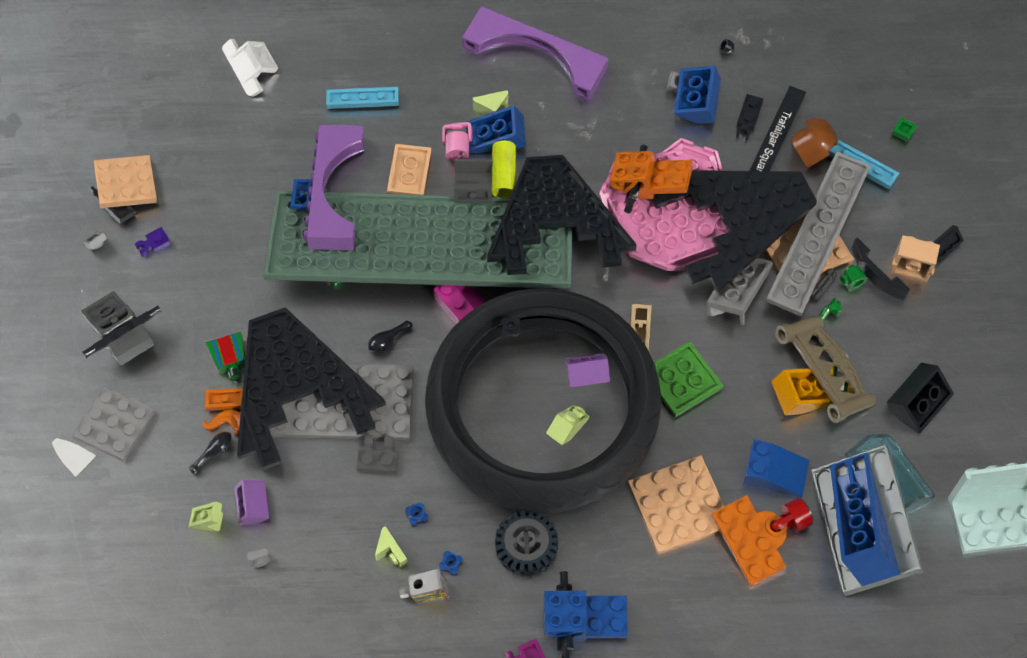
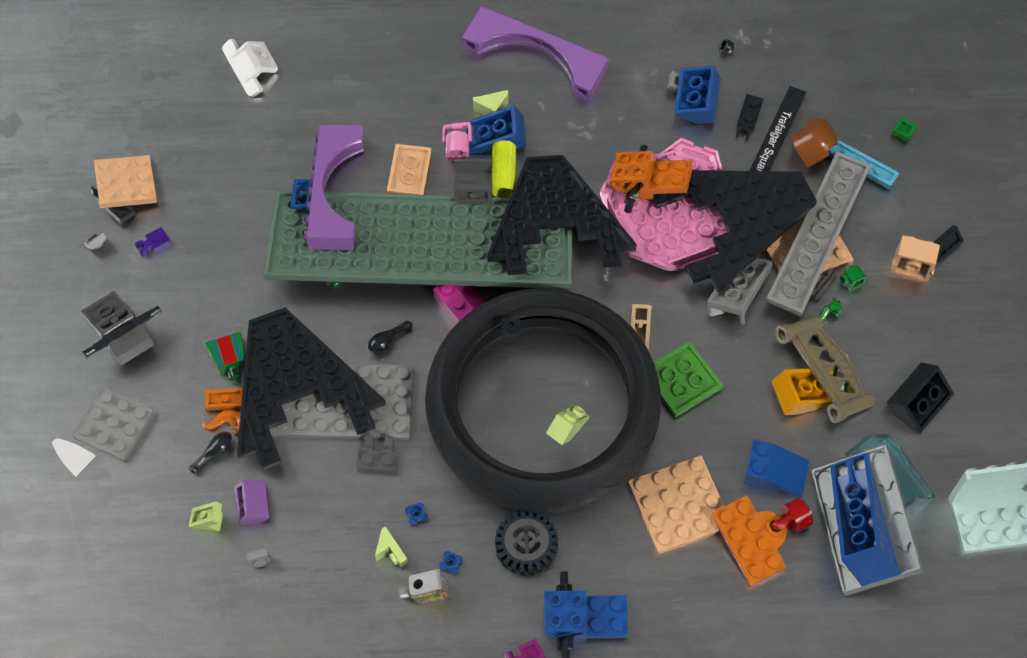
(362, 97): medium azure plate -> none
(587, 370): medium lavender brick -> none
(892, 287): black slope -> none

